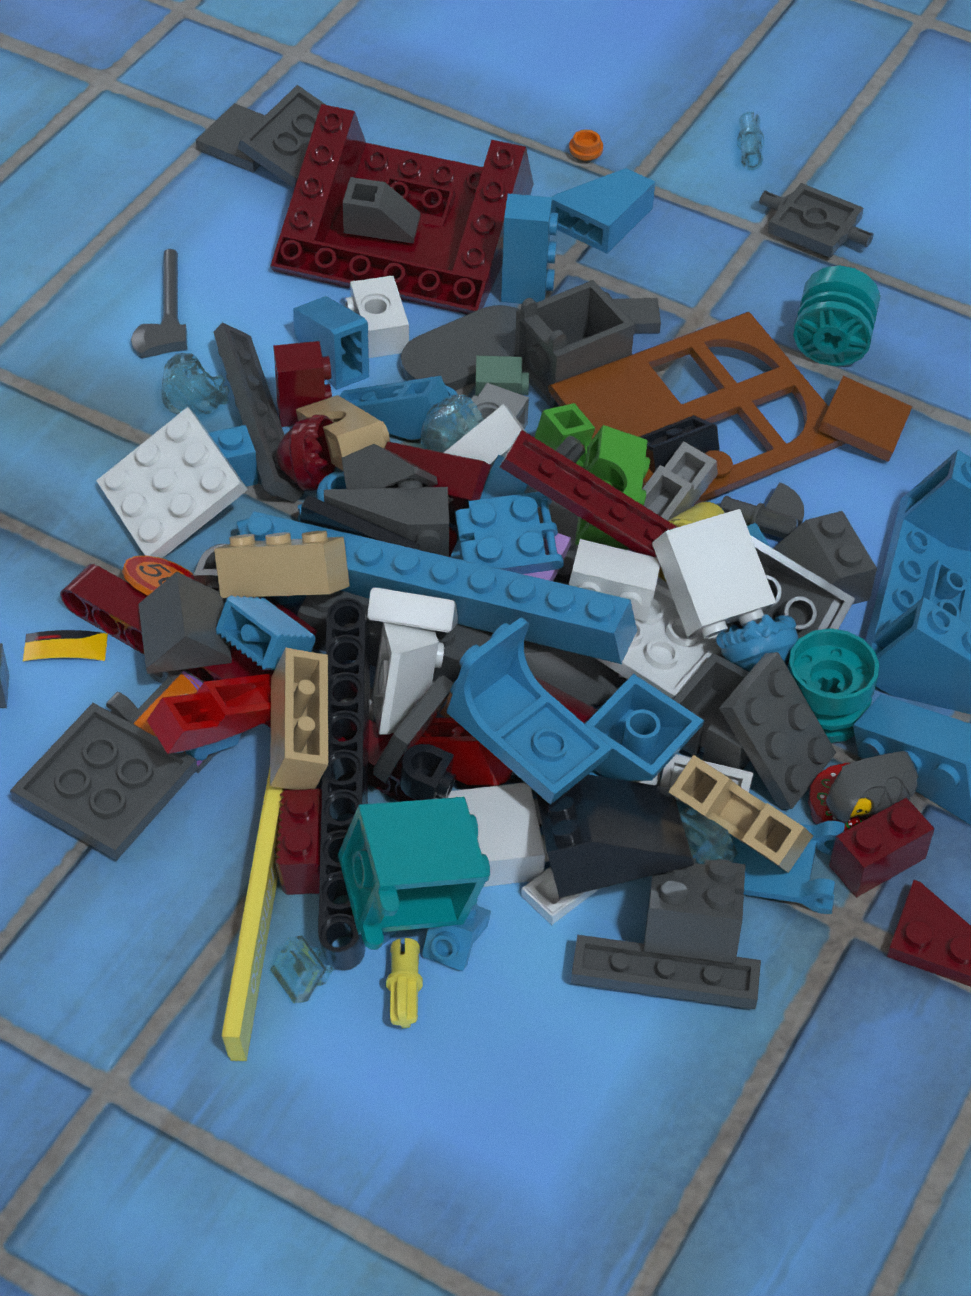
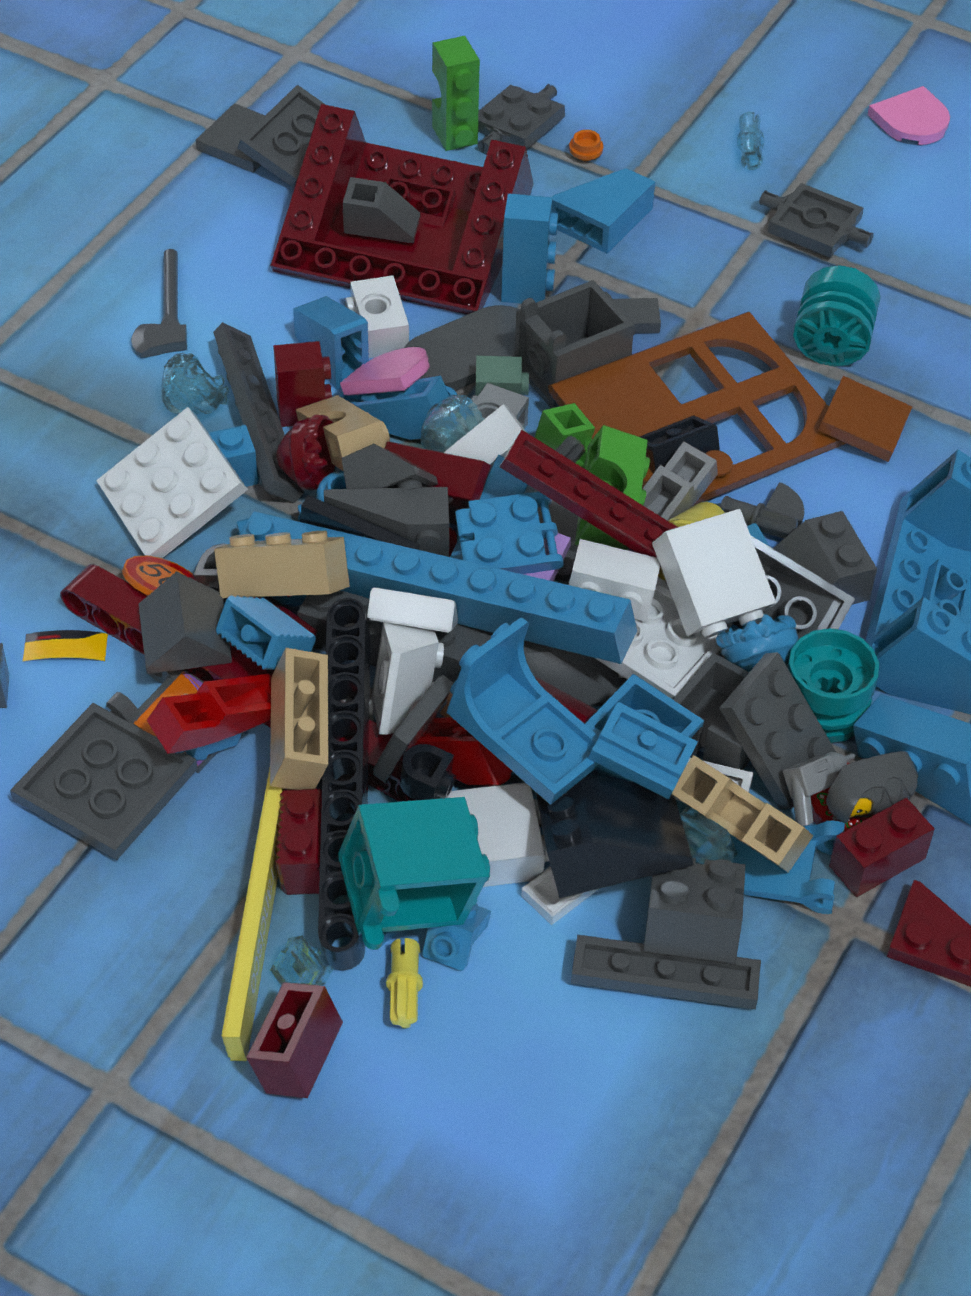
(295, 1040): none -> brick
(387, 372): none -> bright pink tile
(457, 109): none -> bright green arch
(519, 116): none -> dark grey plate
(643, 750): none -> dark azure plate
(810, 778): none -> light grey piece
(912, 116): none -> bright pink tile

